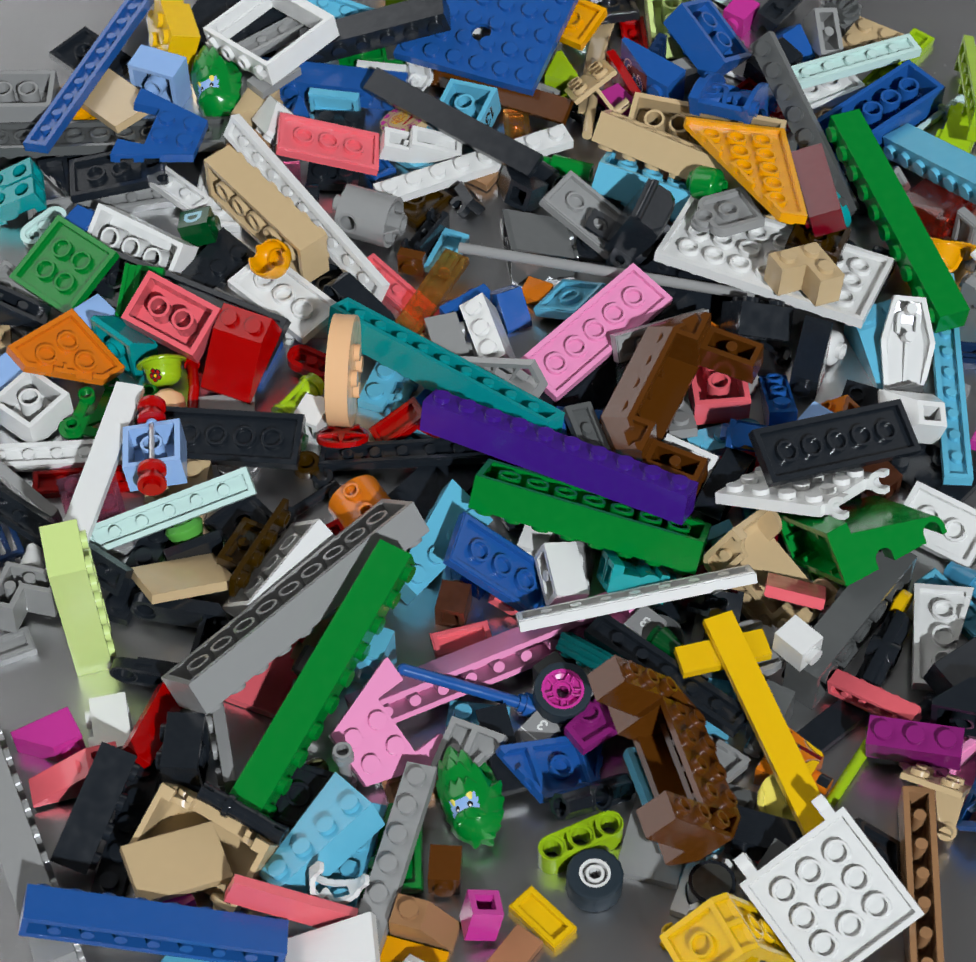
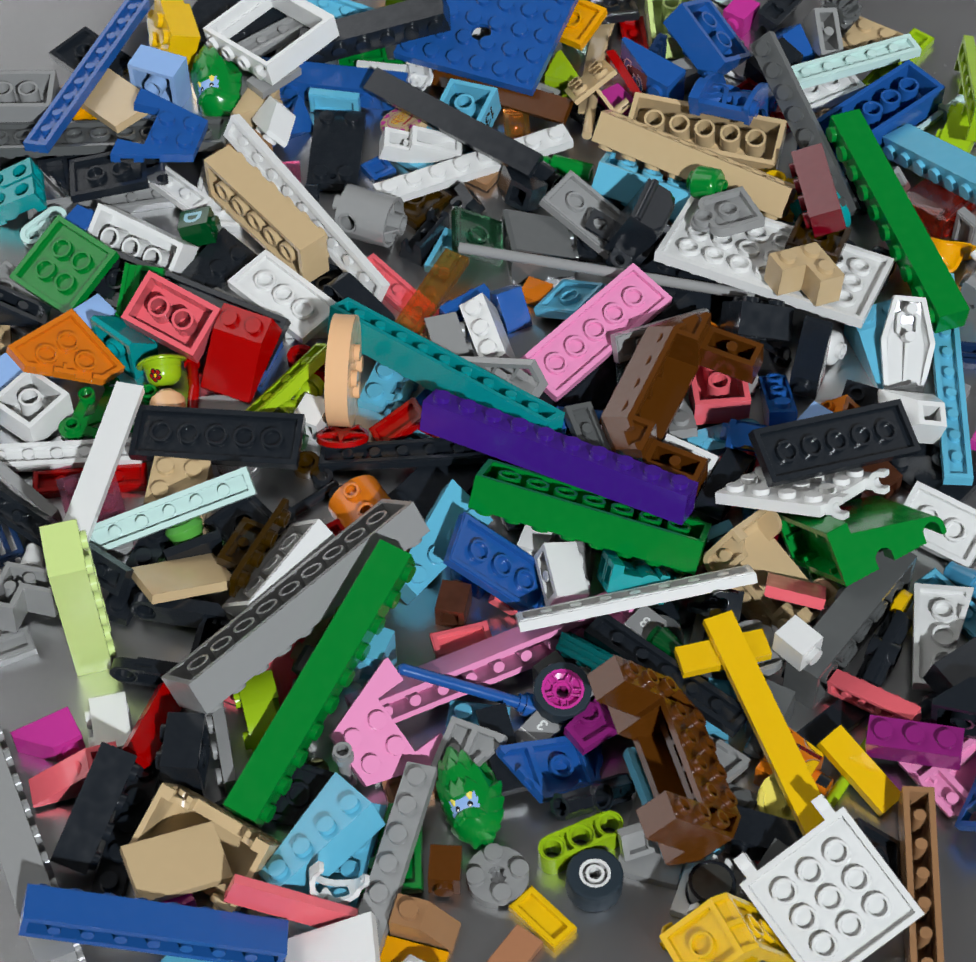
(154, 449): light blue brick -> none
(237, 810): black pin -> none
(259, 707): none -> lime brick
(271, 259): light orange hair -> none
(291, 380): none -> lime tile
(327, 144): coral tile -> none
(411, 261): reddish brown plate -> none
(476, 230): none -> clear green tile
(481, 915): dark pink brick -> none
(494, 859): none -> light grey plate
(633, 842): none -> light grey plate
(758, 160): light orange wing -> none
(859, 770): none -> yellow tile
(949, 795): tan plate -> none

